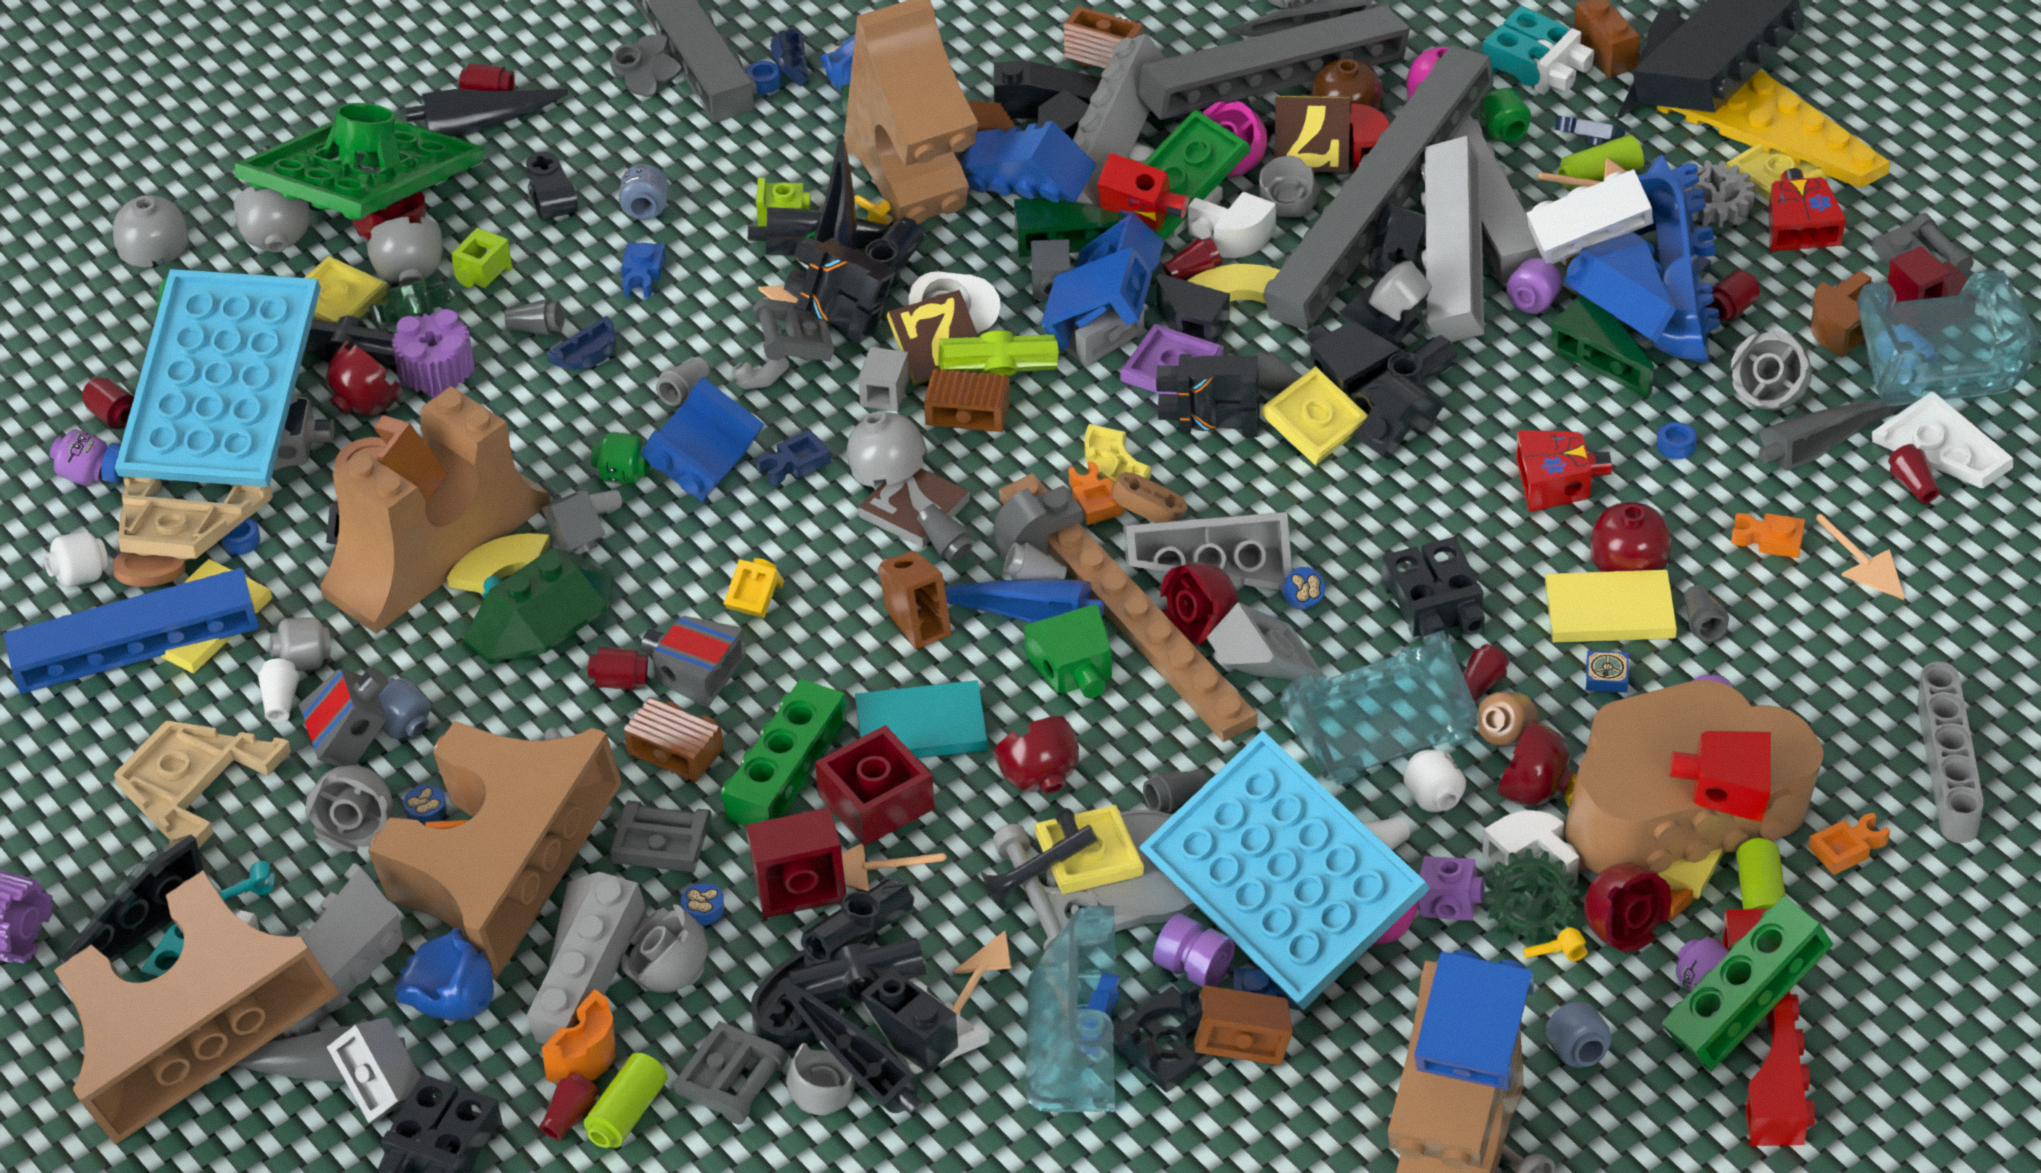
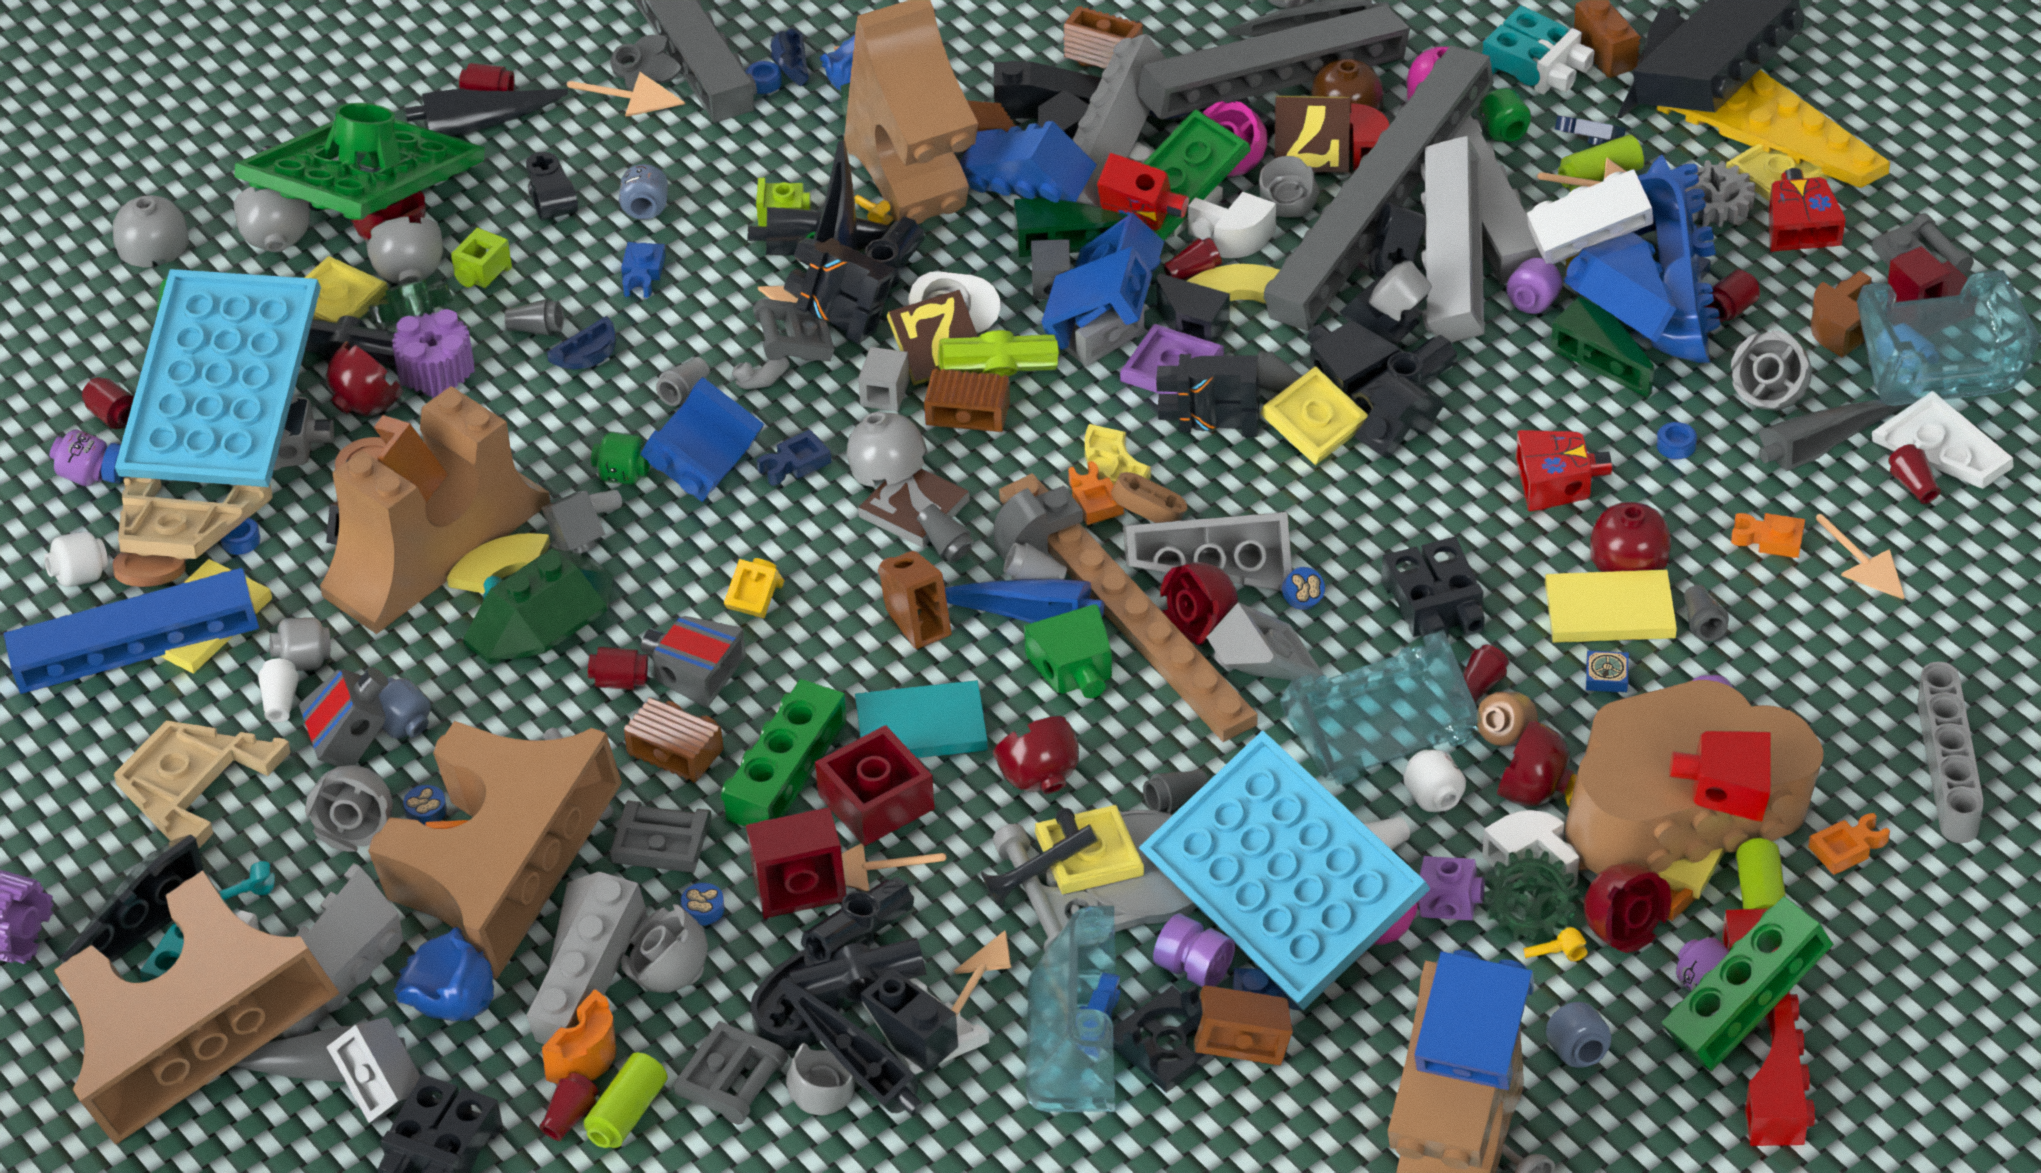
(645, 97): none -> light nougat piece

